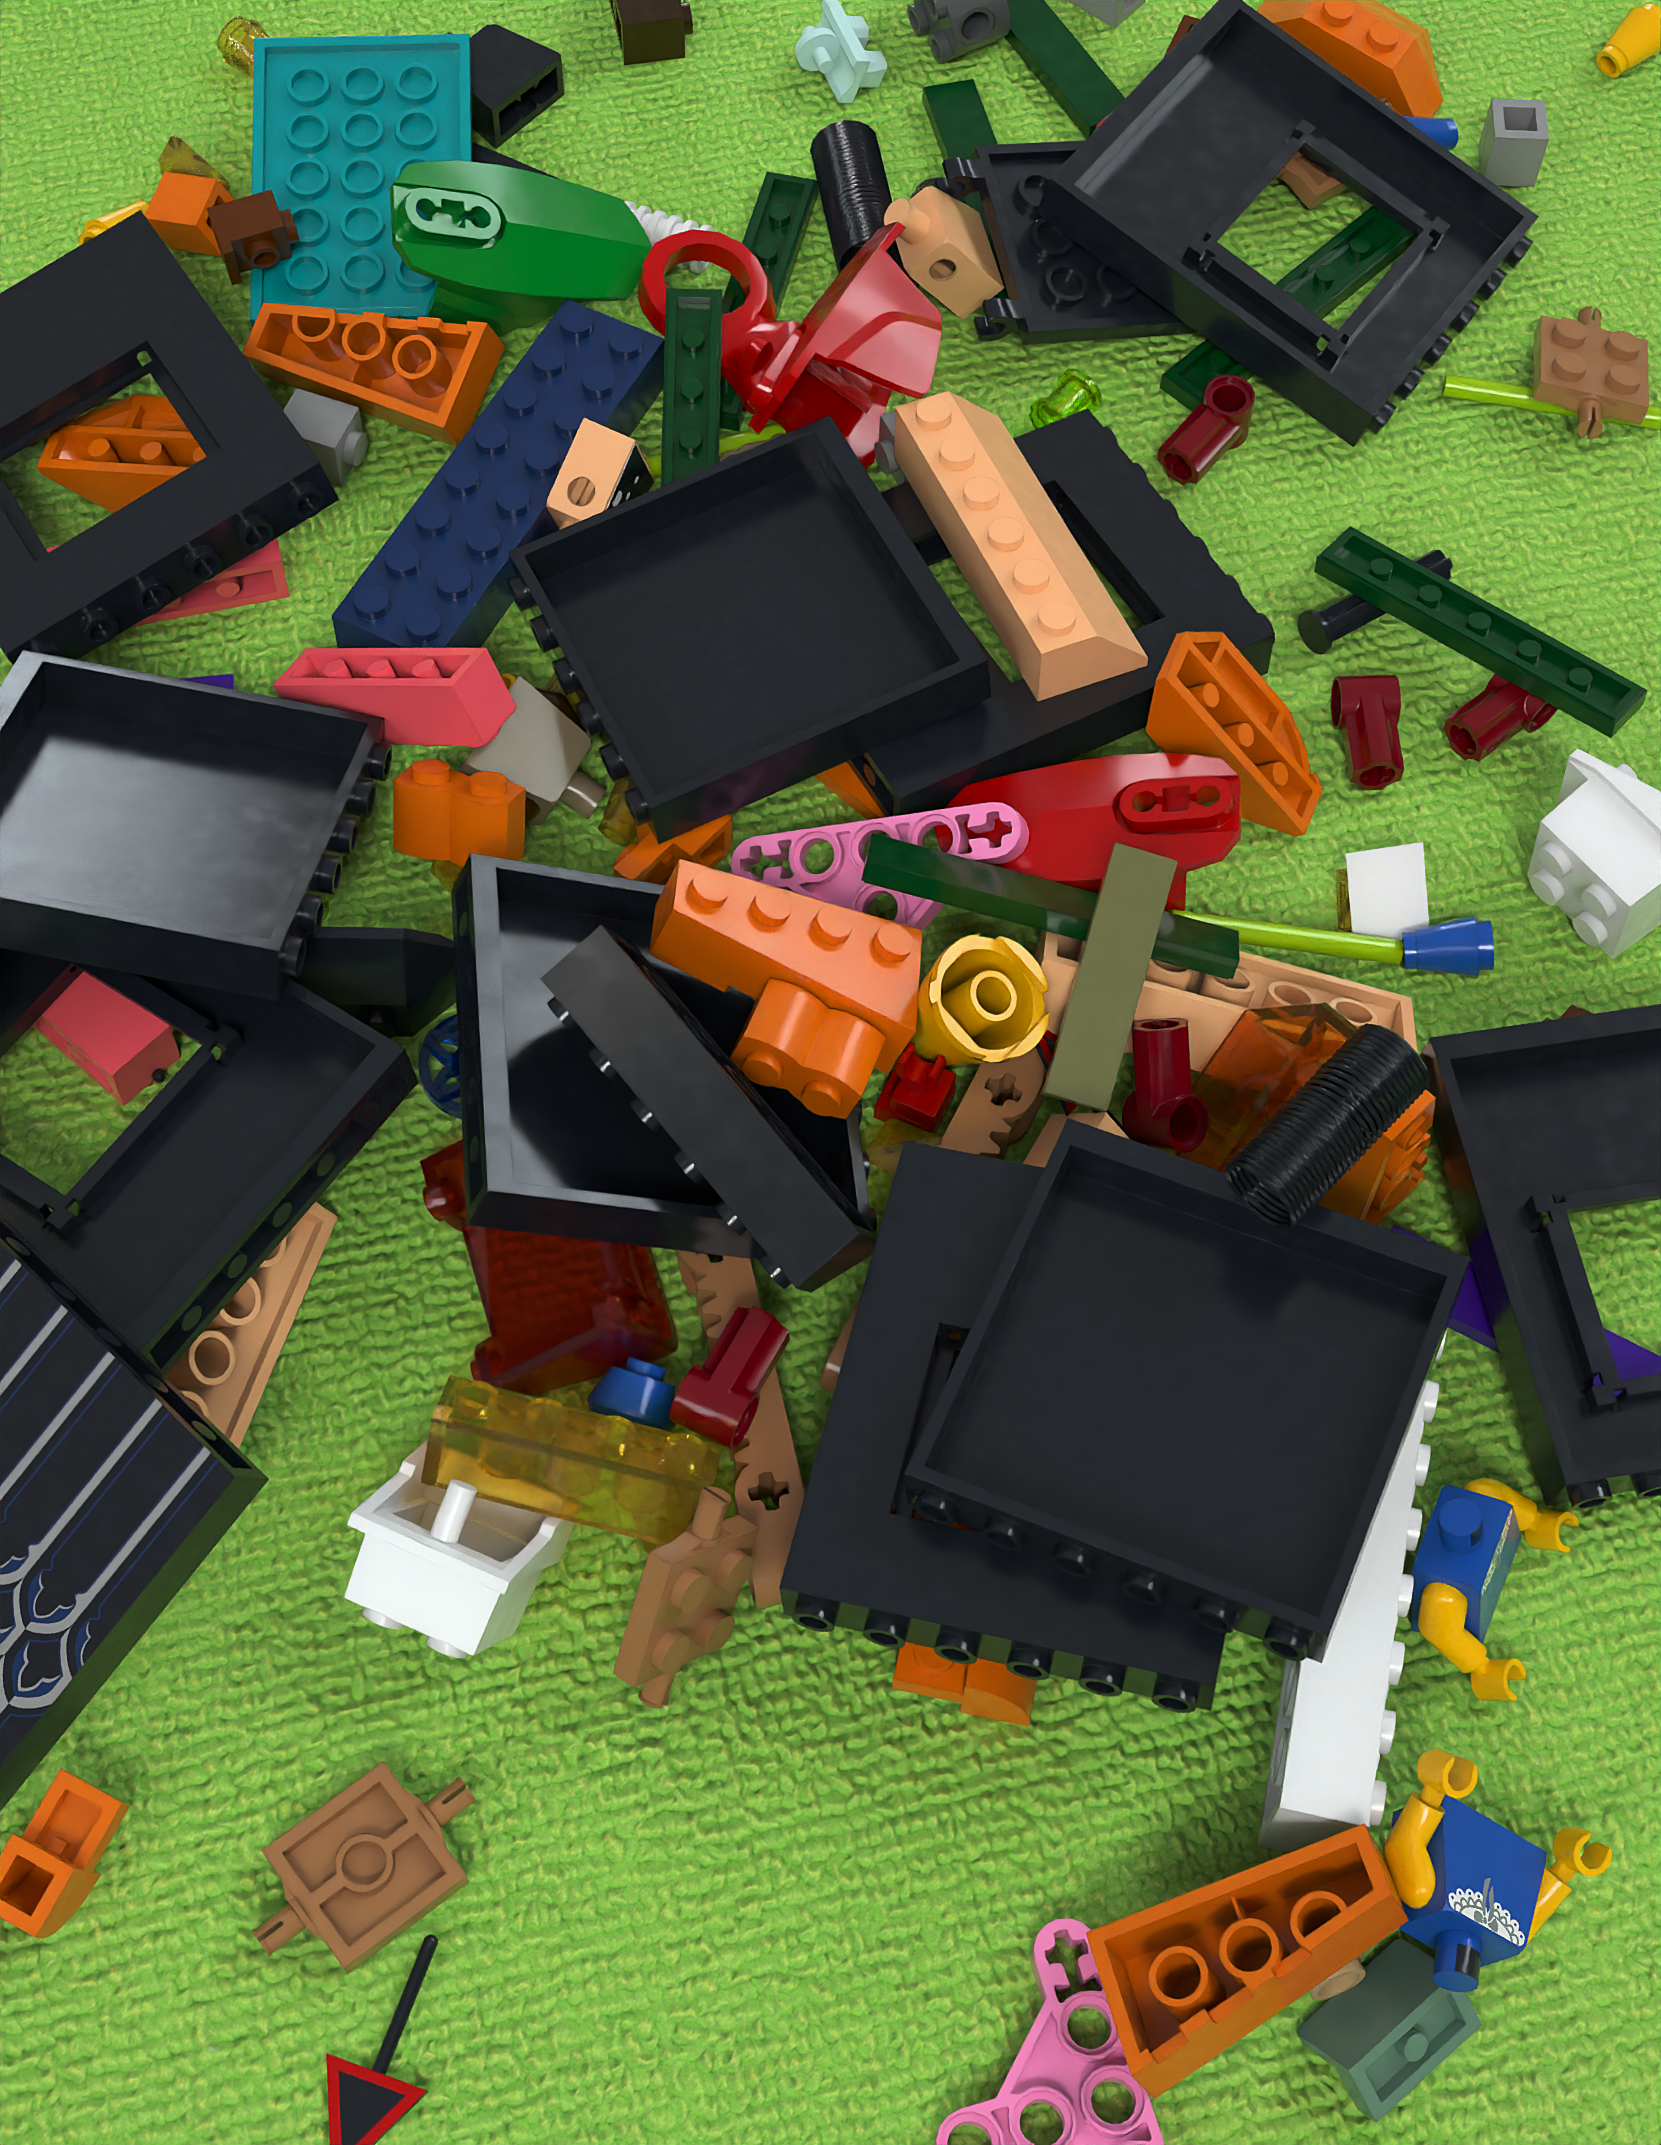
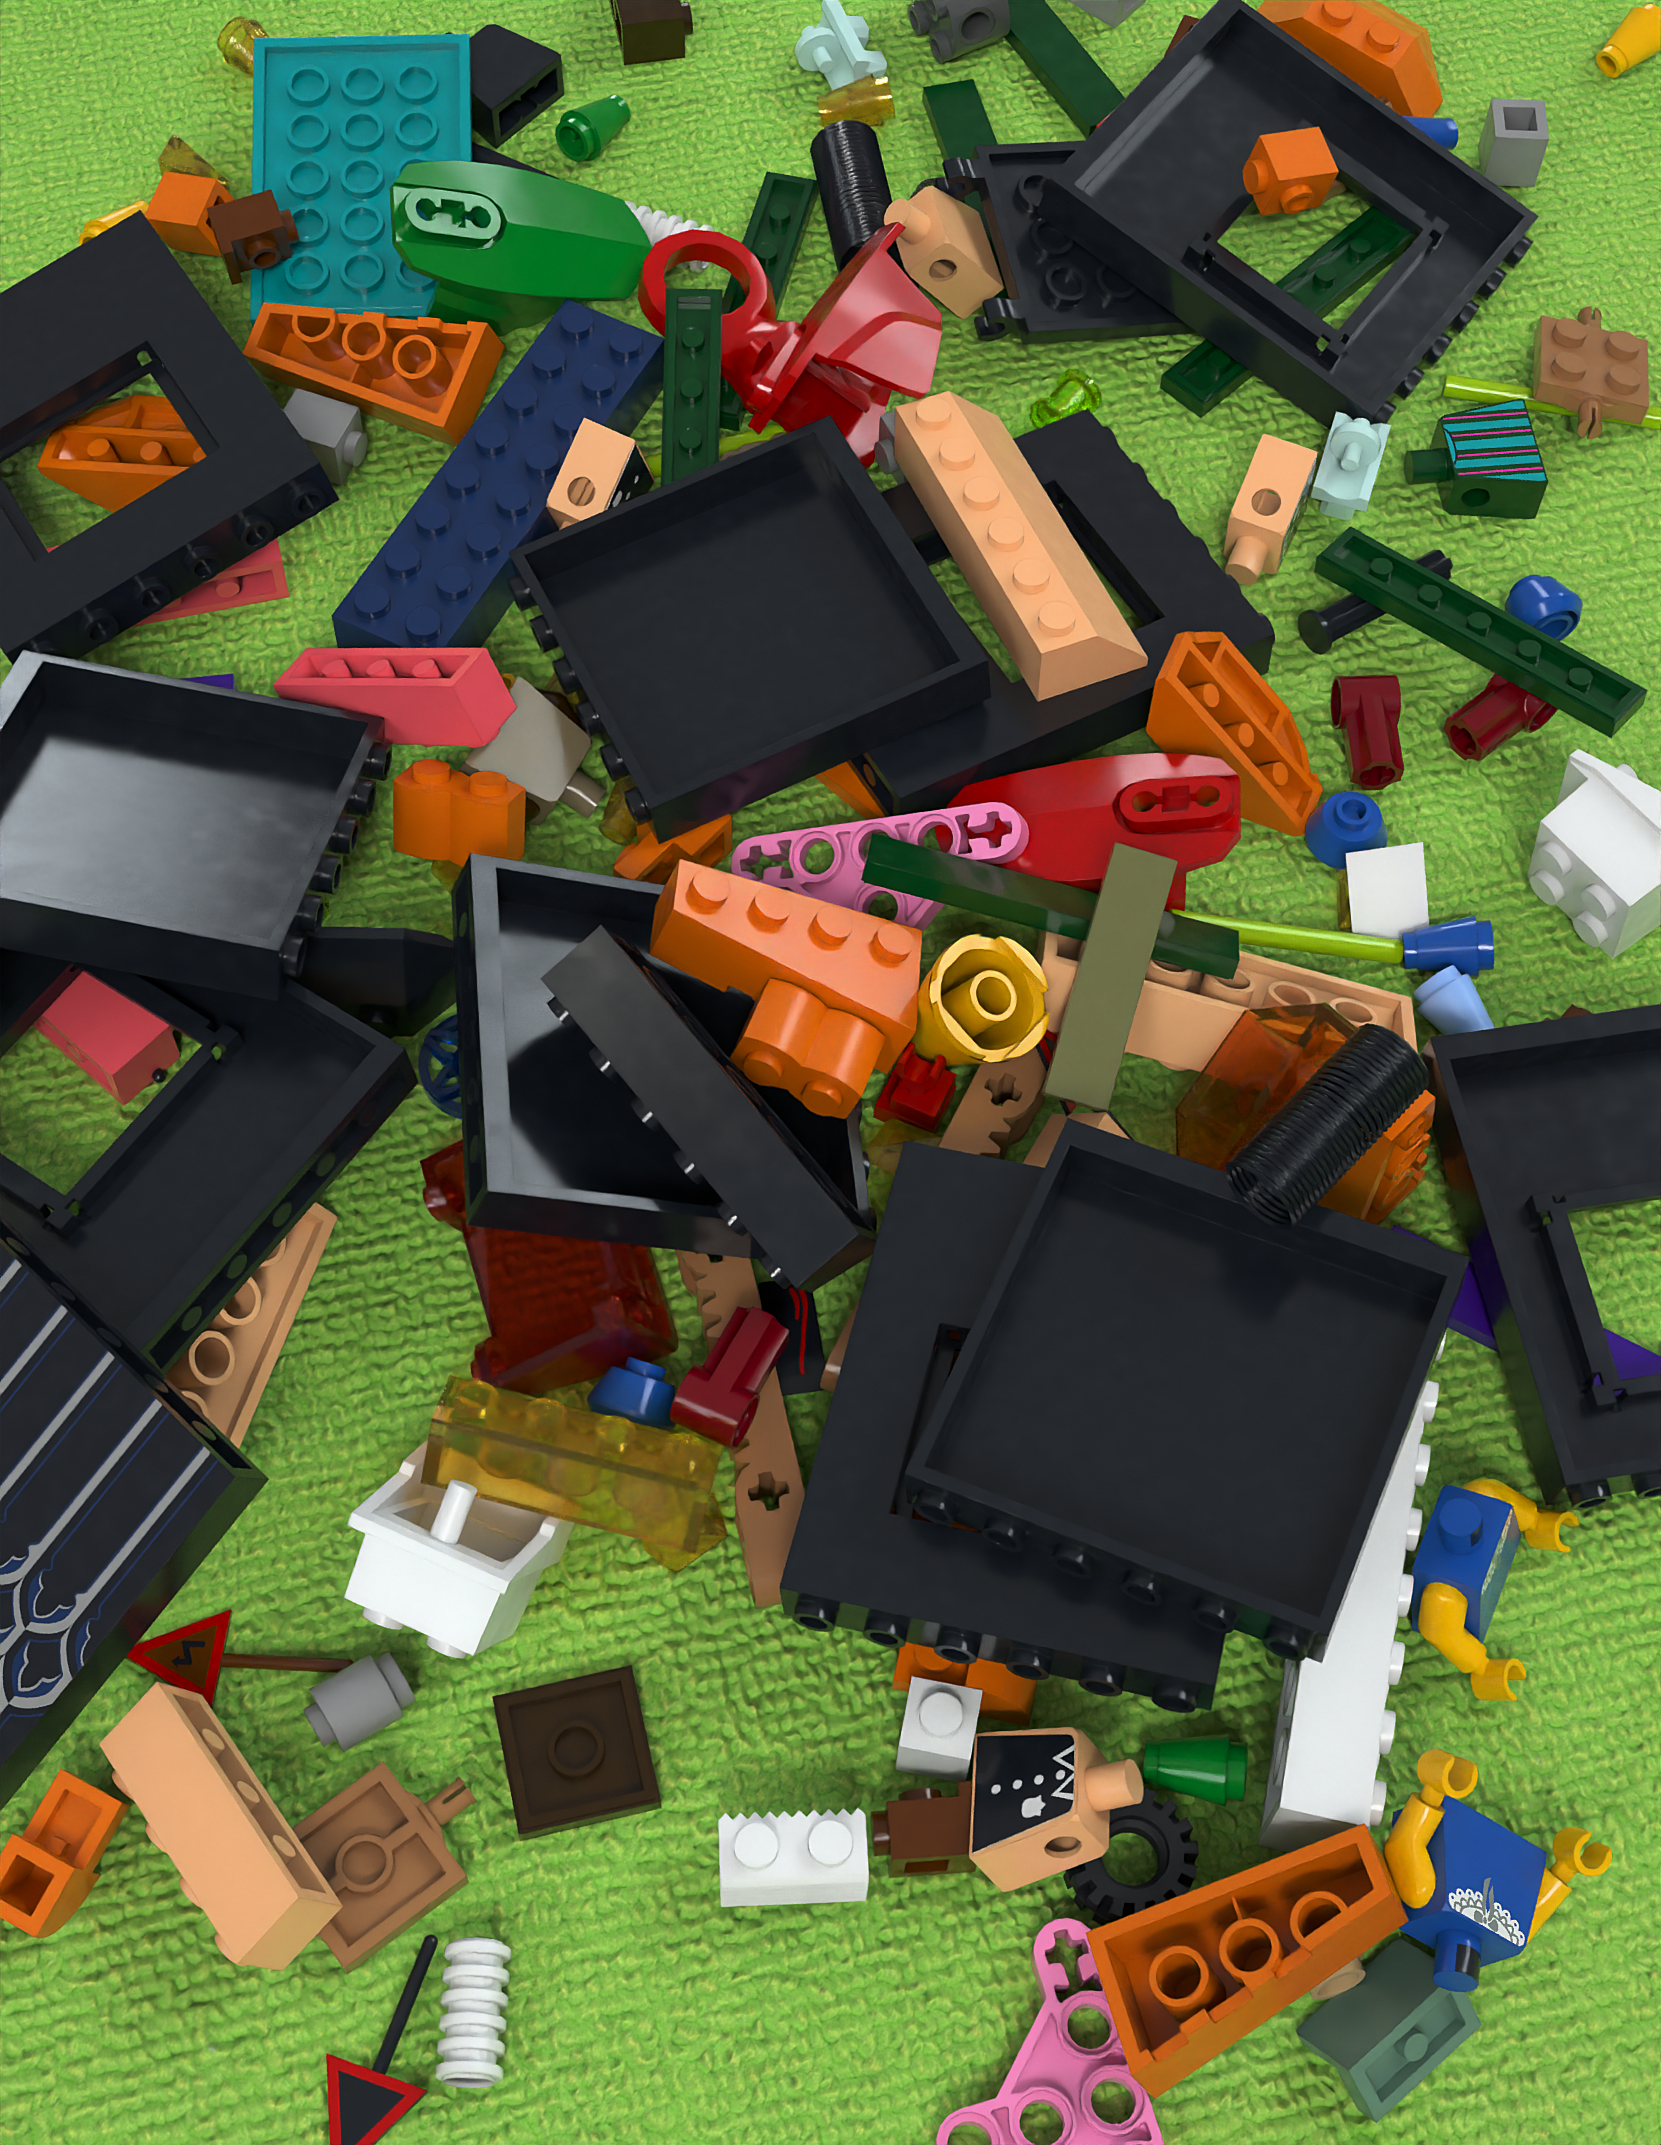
(195, 1654): none -> piece
(219, 1828): none -> light nougat brick
(358, 1701): none -> light grey brick
(473, 2013): none -> white piece
(576, 1752): none -> dark brown tile
(590, 128): none -> green cone
(686, 1598): medium nougat plate -> none
(793, 1858): none -> white brick
(803, 1358): none -> black sticker
(861, 100): none -> clear yellow cone
(925, 1832): none -> reddish brown brick
(938, 1730): none -> white brick
(1043, 1802): none -> torso
(1163, 1106): dark red piece -> none
(1174, 1854): none -> black tyre
(1198, 1767): none -> green cone
(1210, 430): dark red piece -> none
(1266, 523): none -> light nougat torso
(1289, 171): none -> orange brick
(1345, 825): none -> blue cone
(1349, 466): none -> light aqua hips
(1452, 1003): none -> light blue cone
(1483, 462): none -> dark green torso
(1545, 605): none -> blue cone

